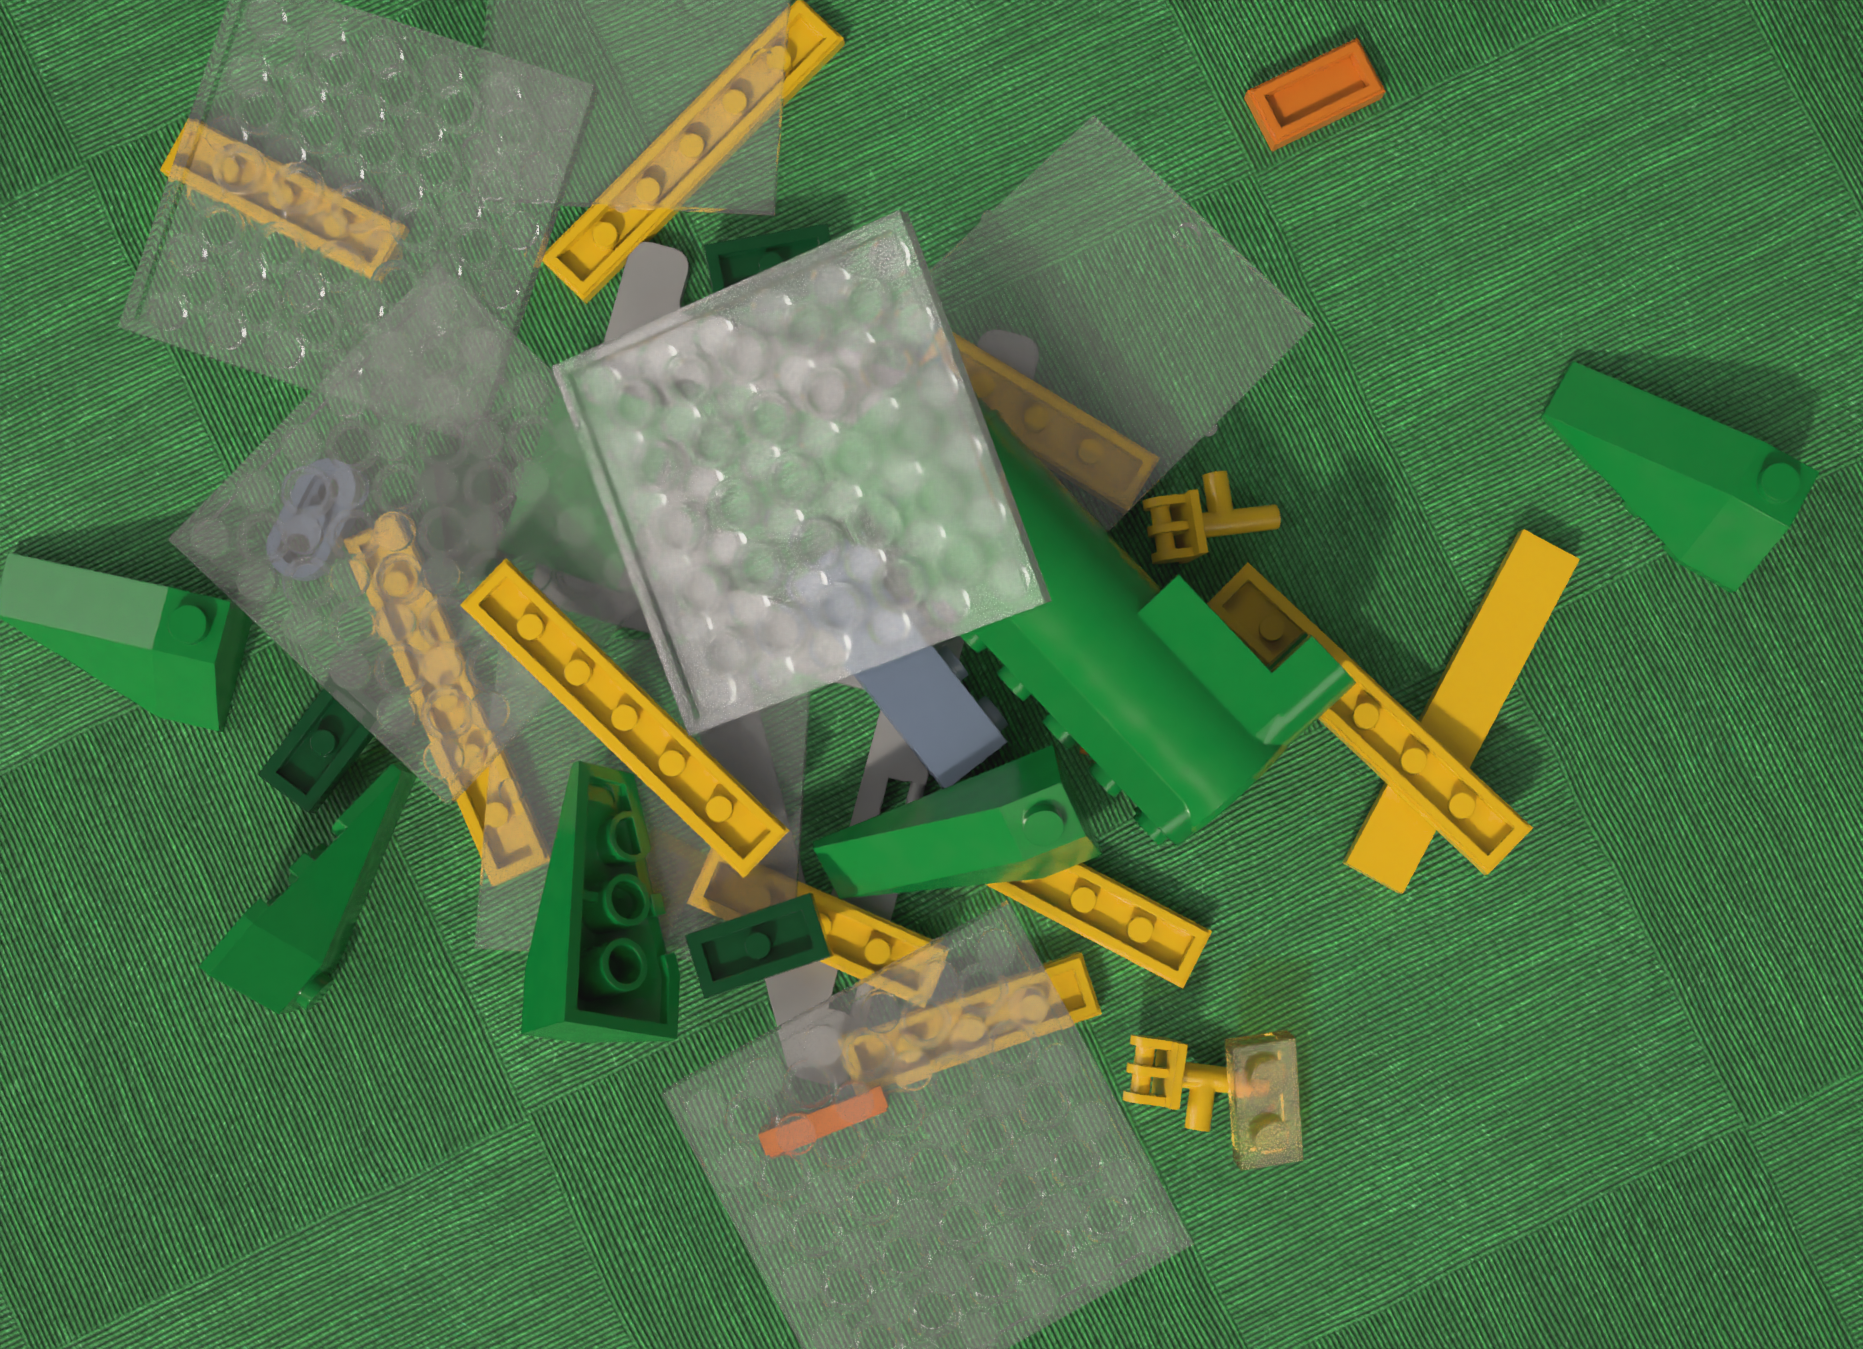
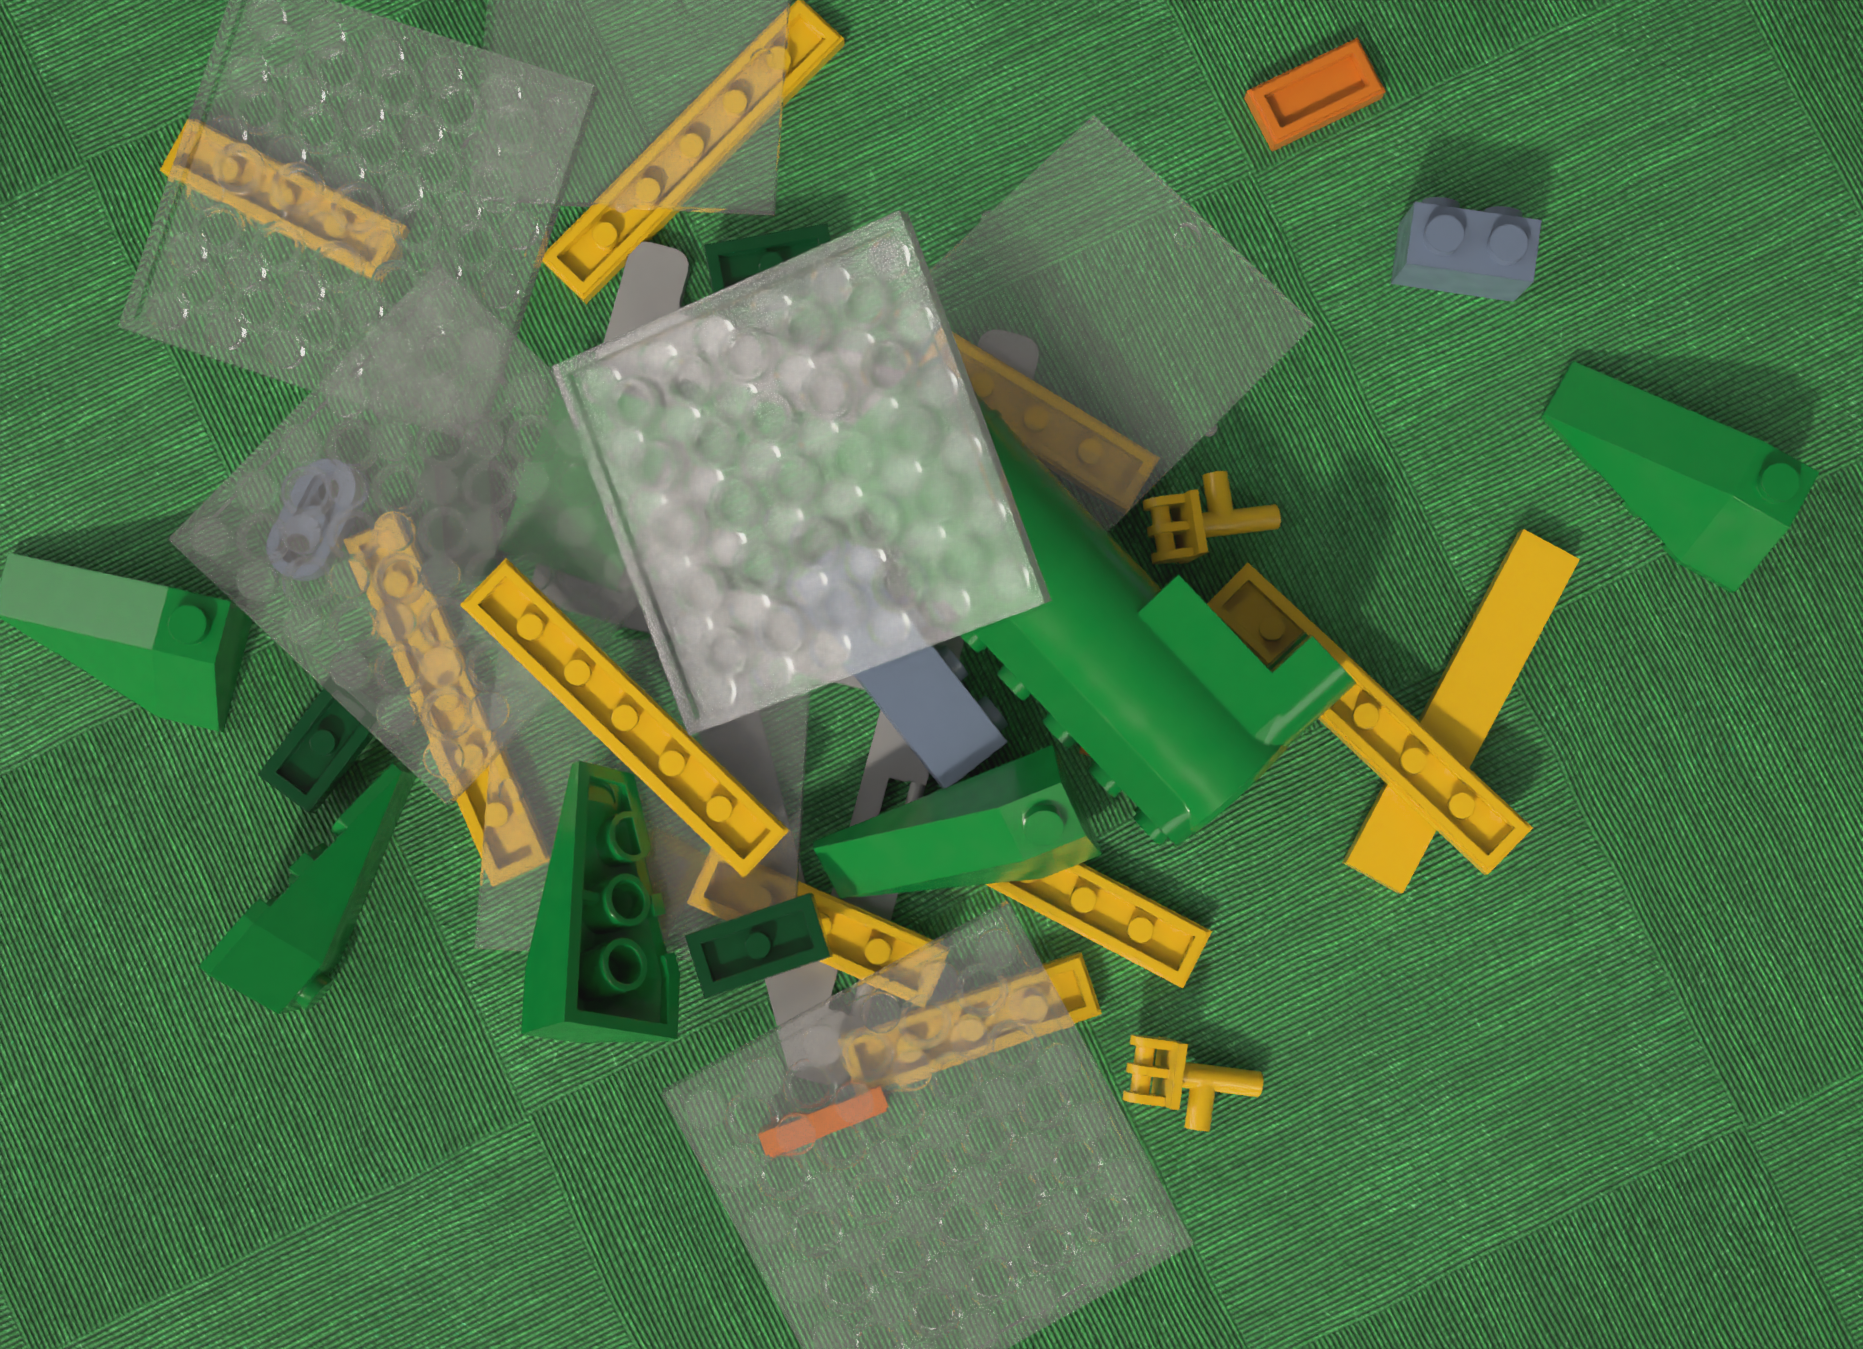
(1264, 1099): clear yellow plate -> none
(1466, 249): none -> sand blue brick

